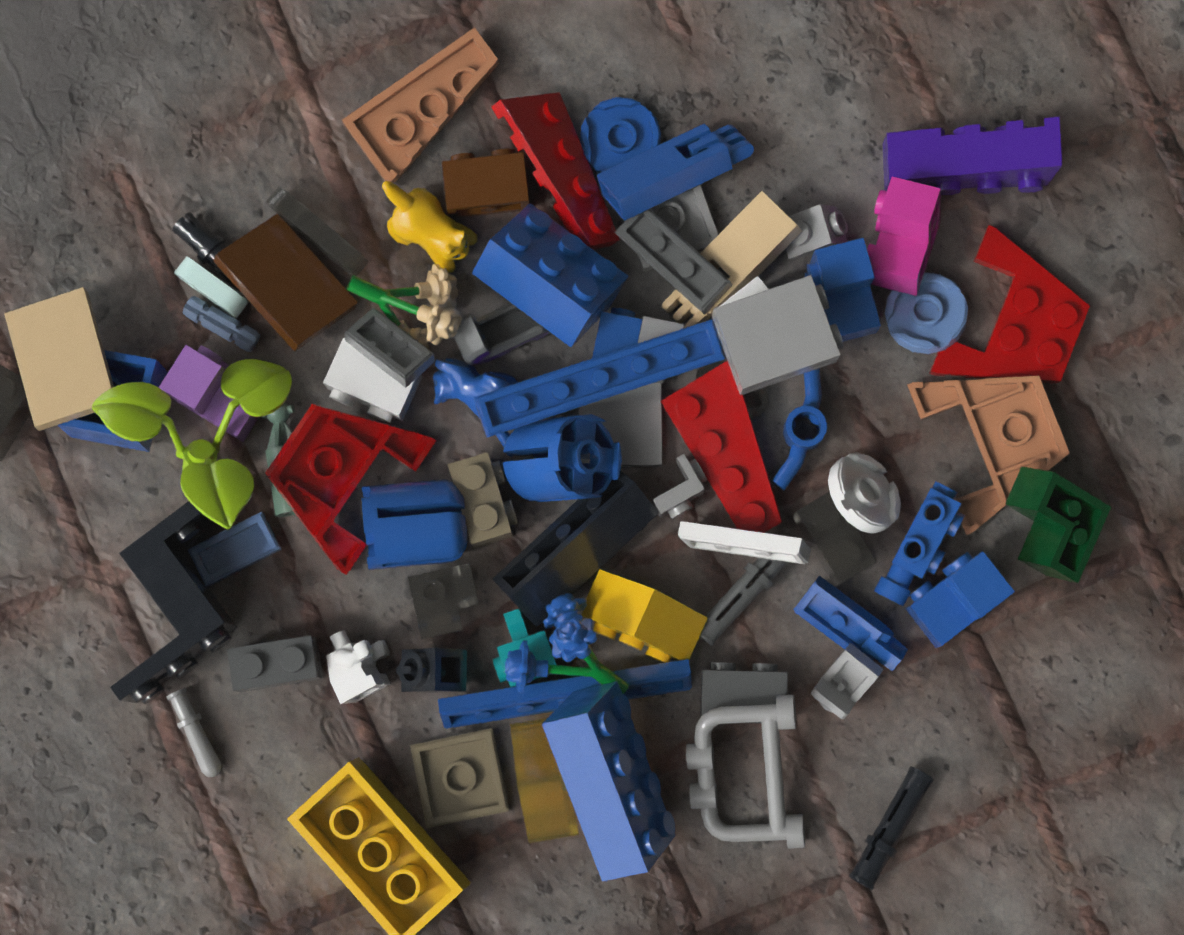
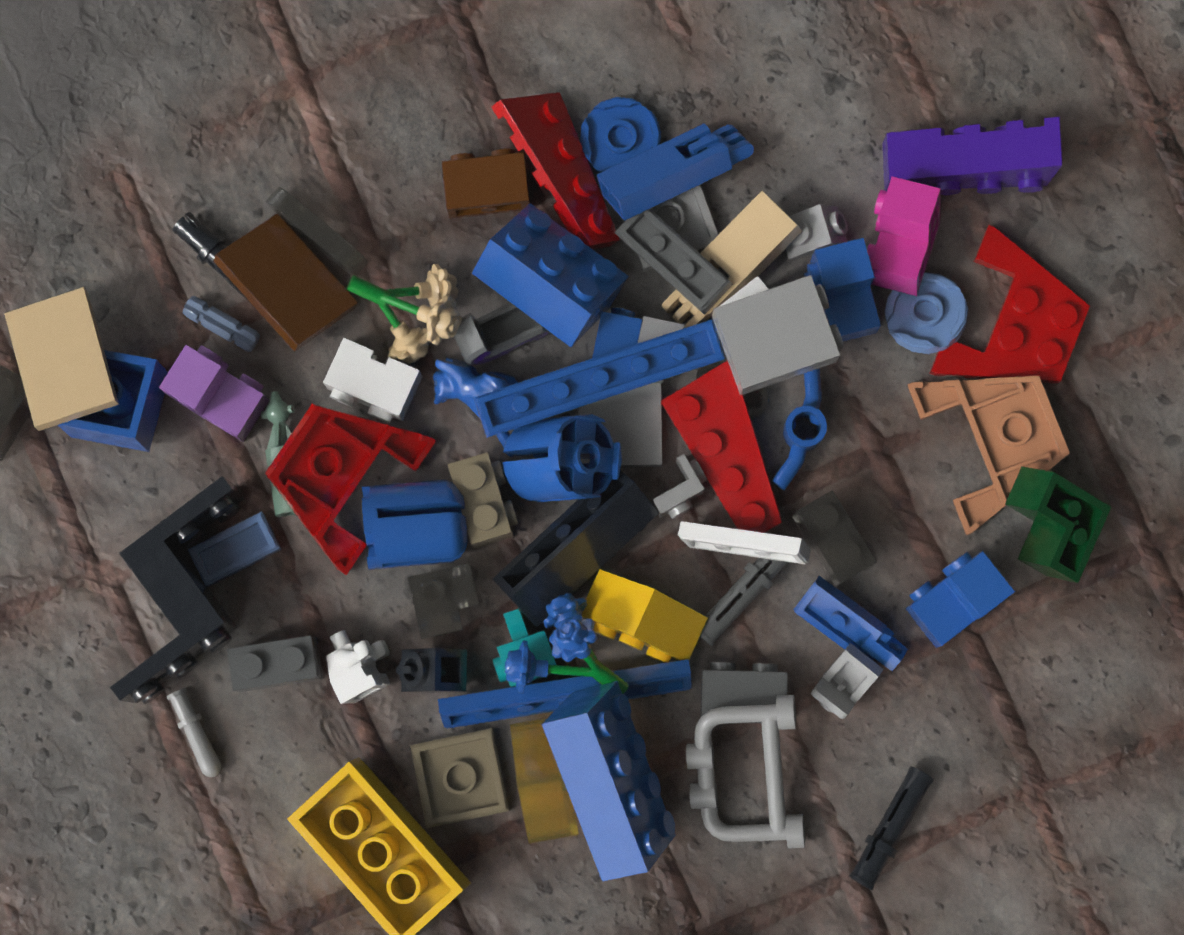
(211, 287): light aqua beam -> none
(212, 486): lime plant -> none
(389, 347): dark grey plate -> none
(413, 110): nougat wing -> none
(422, 221): yellow animal -> none
(864, 493): white tile -> none
(930, 537): blue brick -> none

